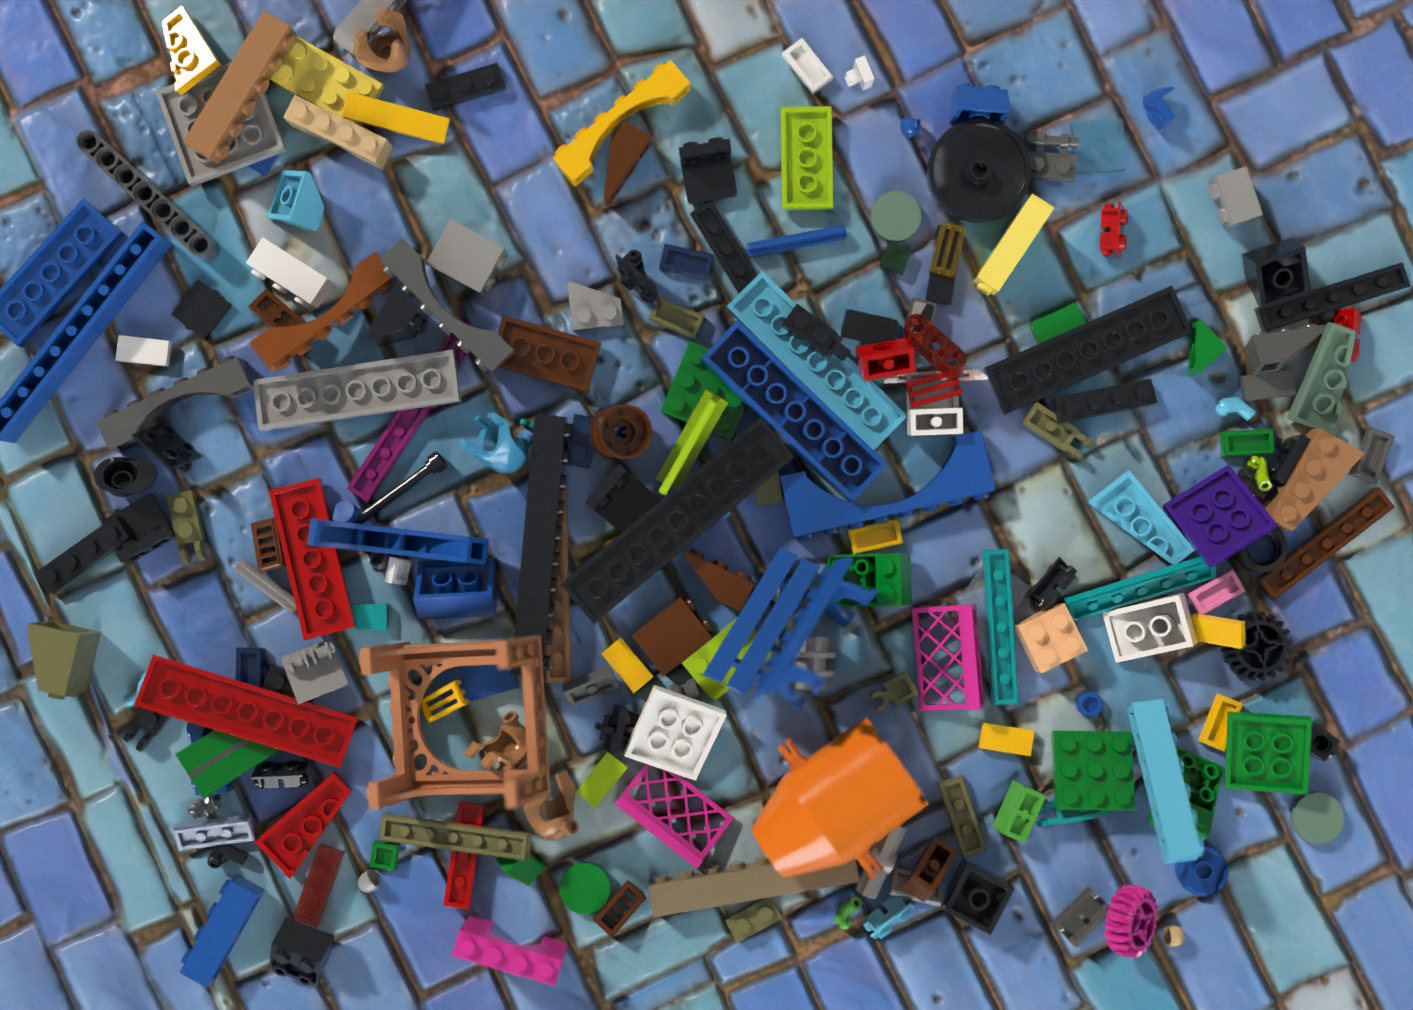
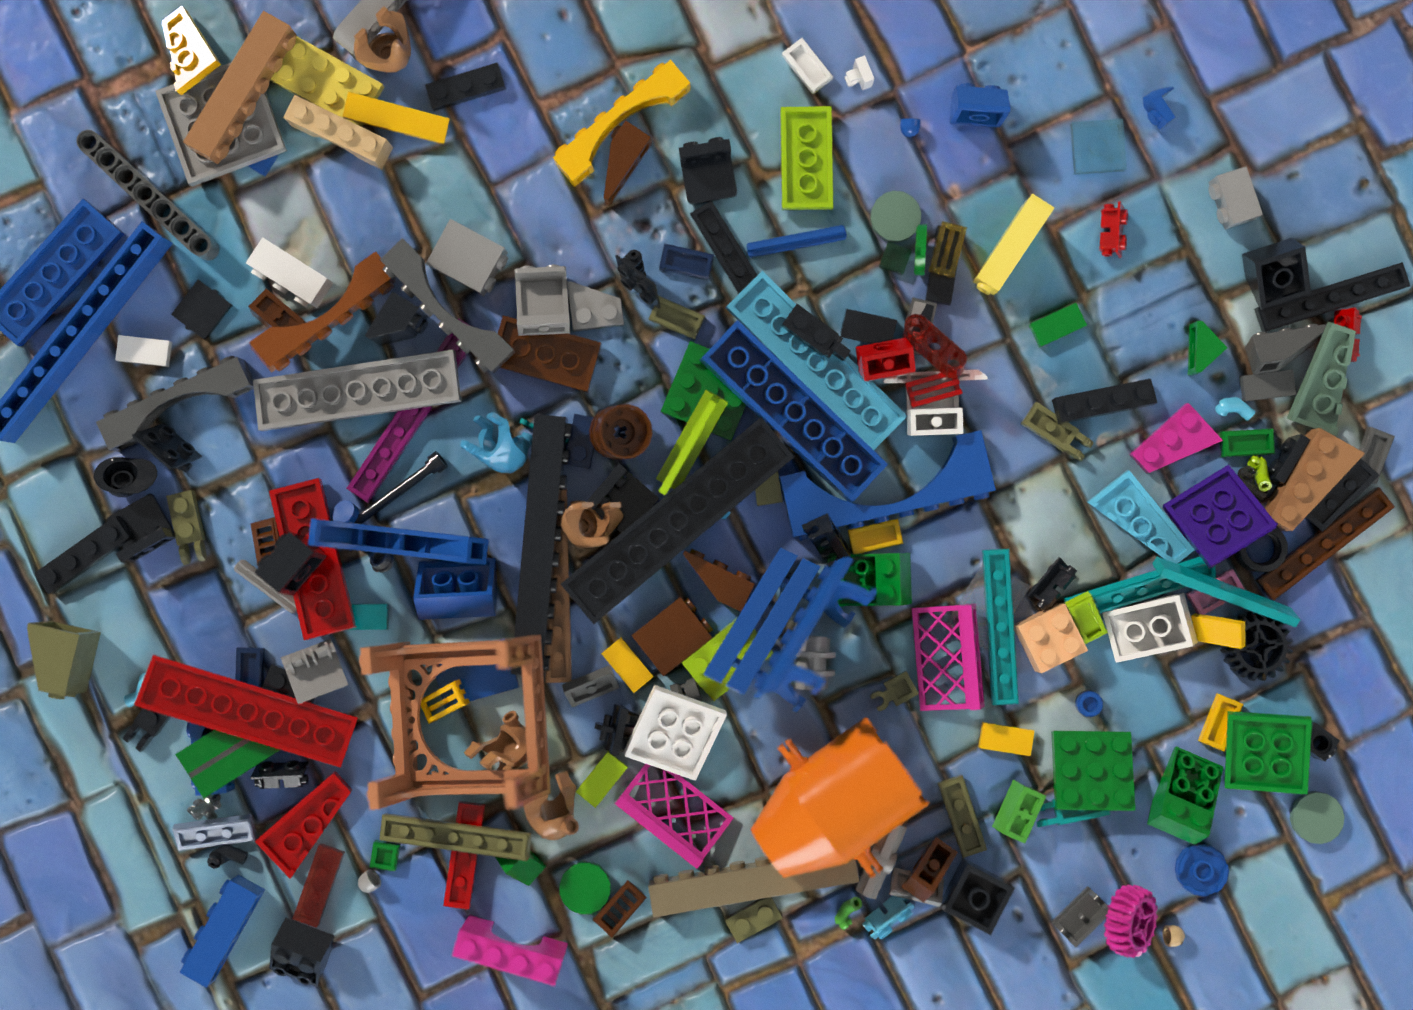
(289, 563): none -> black brick
(297, 201): medium azure slope -> none
(397, 570): white tile -> none
(542, 300): none -> light grey panel
(584, 525): none -> medium nougat piece
(826, 538): none -> black hinge
(920, 250): none -> green tile
(979, 170): black dish -> none
(1052, 165): dark grey plate -> none
(1086, 617): none -> lime tile
(1088, 350): black plate -> none
(1164, 782): medium azure brick -> none
(1175, 439): none -> dark pink wing
(1225, 591): none -> teal tile
(1342, 494): none -> black plate

